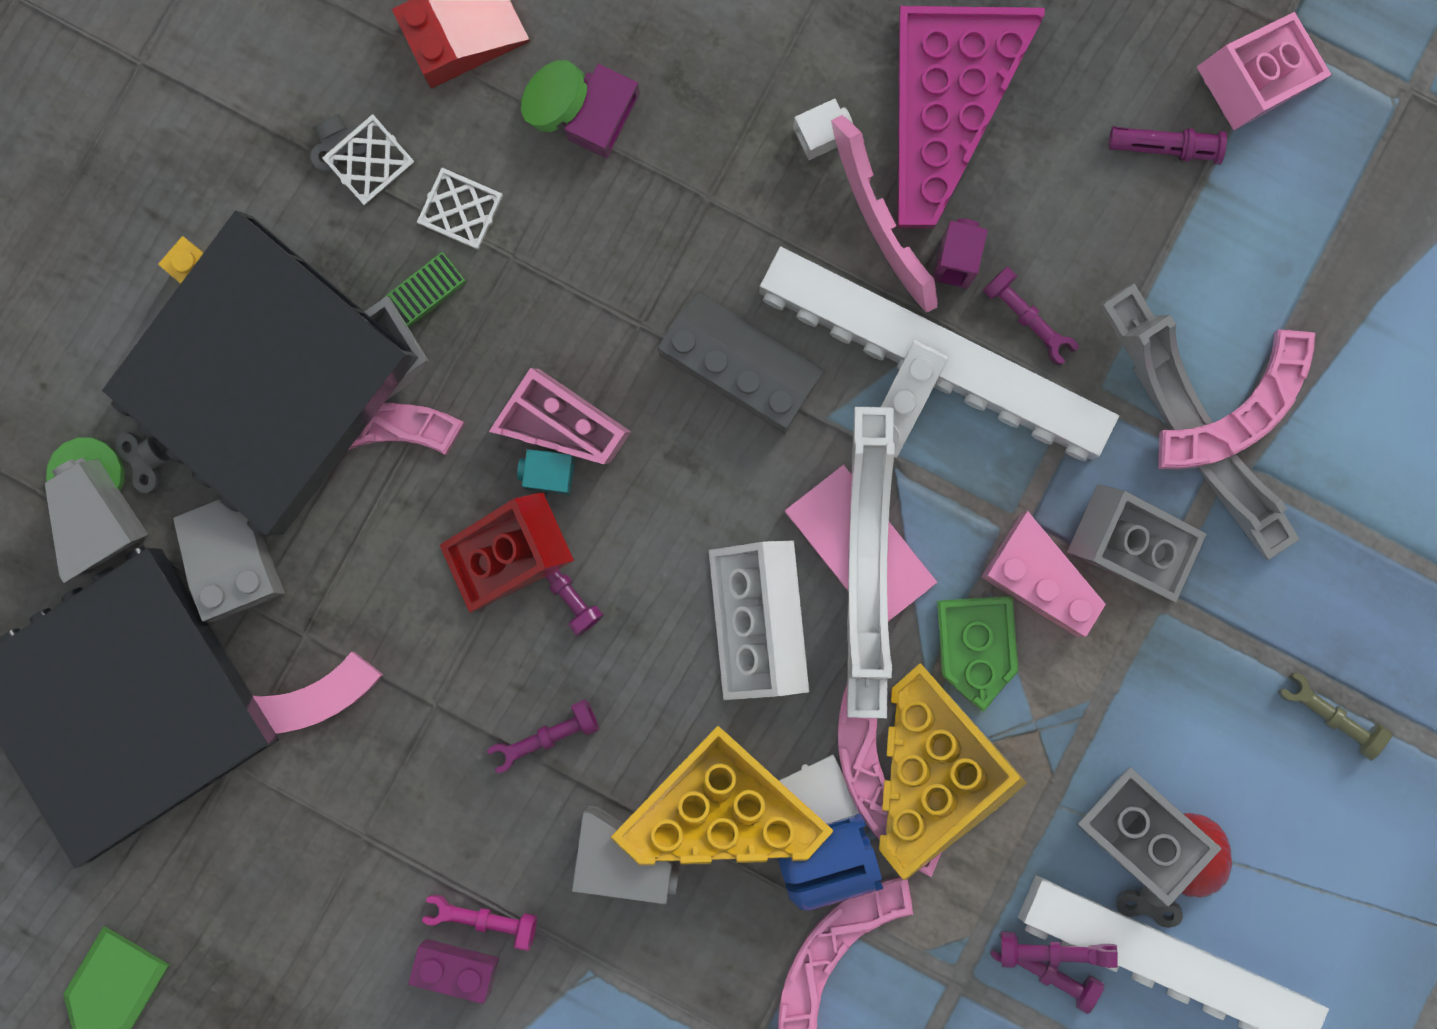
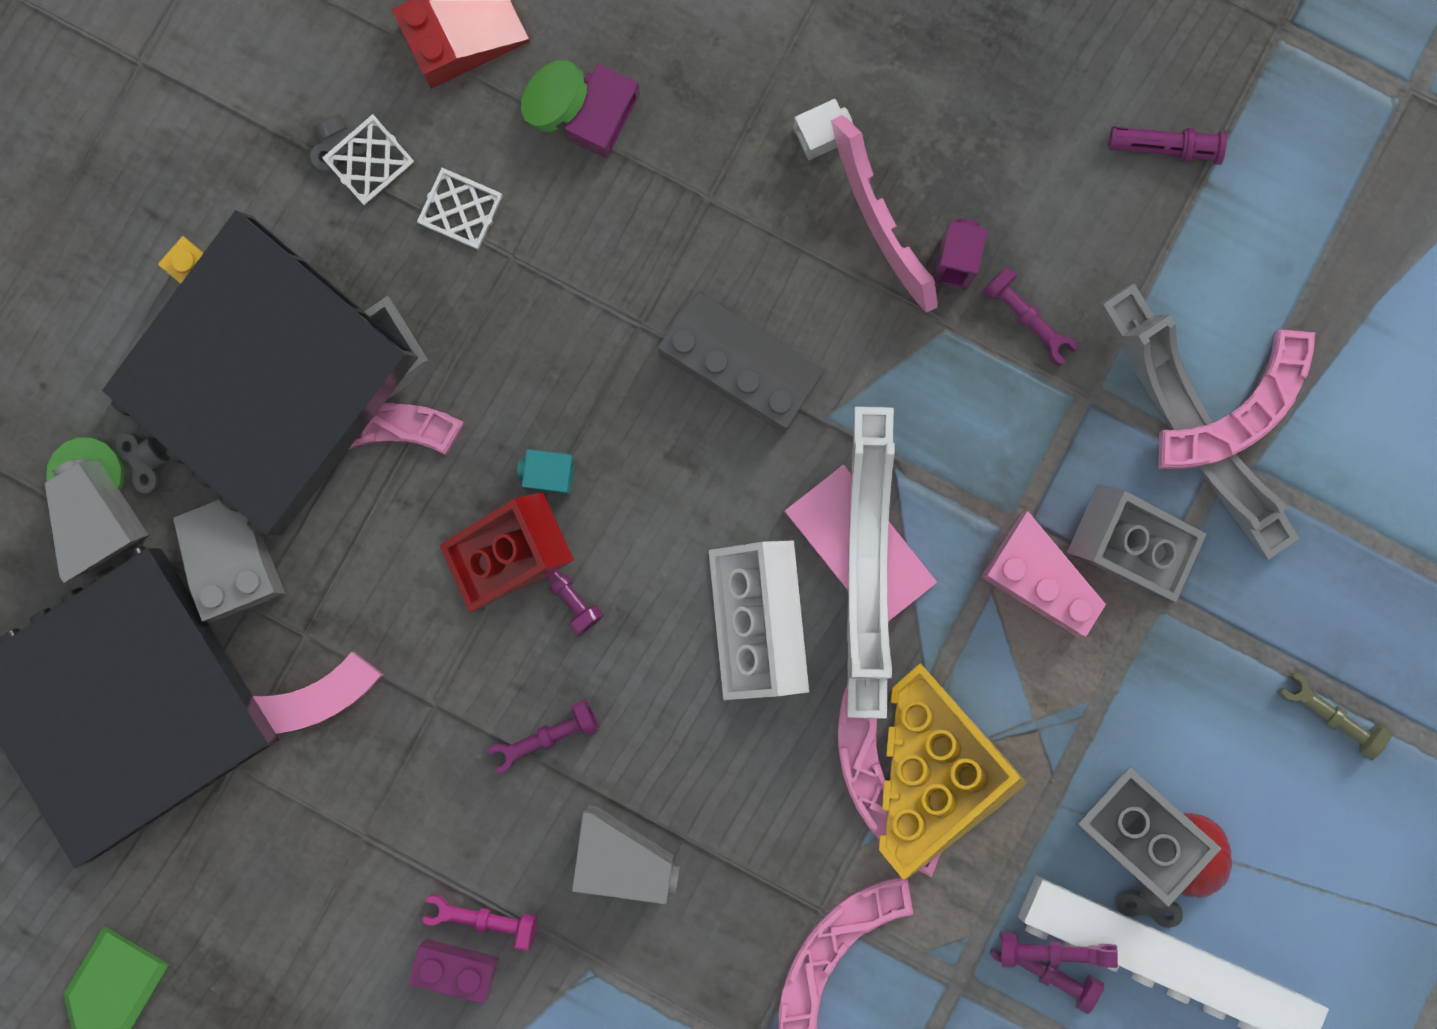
(426, 289): tile -> none
(559, 419): bright pink wedge -> none
(720, 809): yellow slope -> none
(822, 789): white piece -> none
(838, 869): blue cylinder -> none
(912, 388): white plate -> none
(949, 85): dark pink wing -> none
(970, 370): white brick -> none
(978, 646): bright green tile -> none
(1263, 70): bright pink slope -> none

